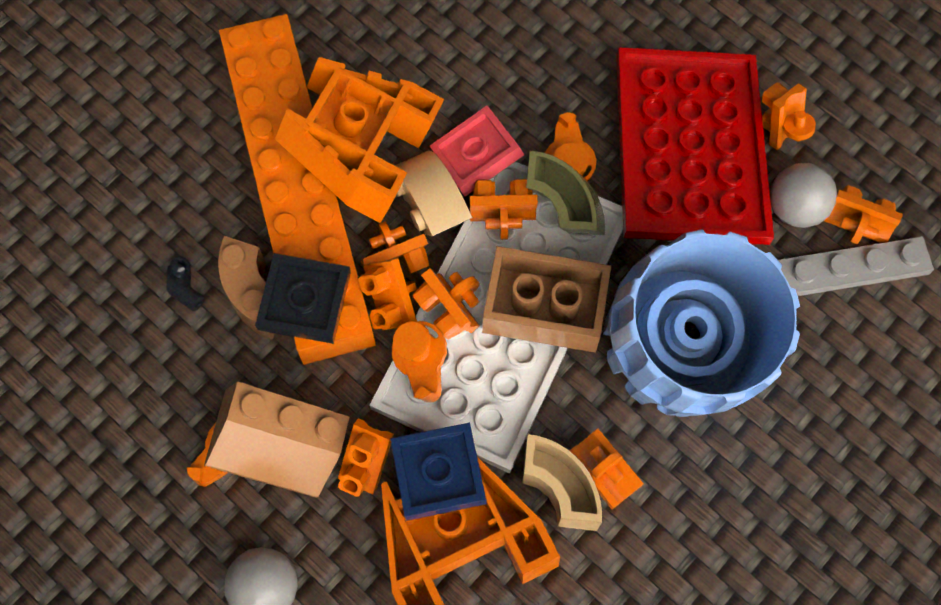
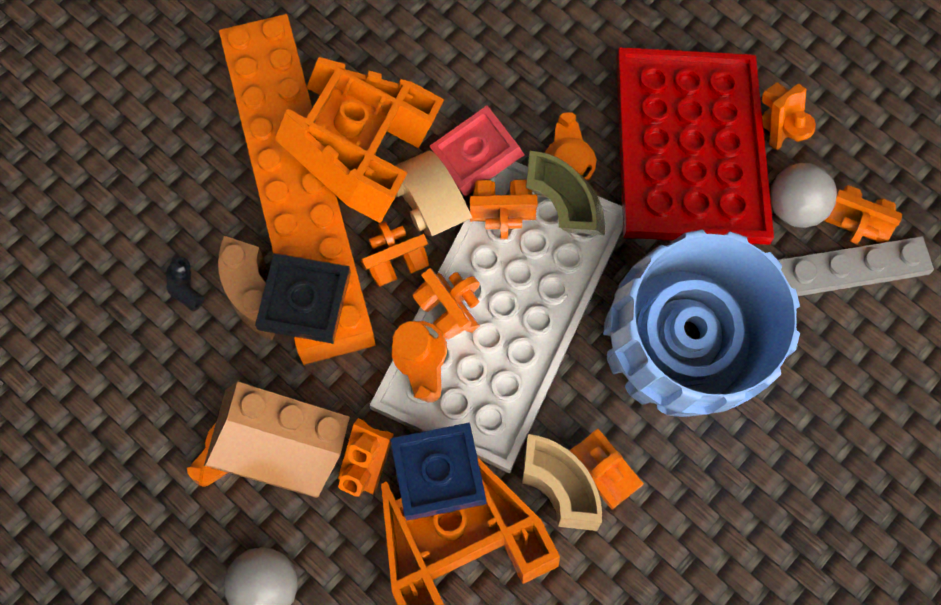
(390, 294): orange hips -> none
(546, 299): medium nougat brick -> none

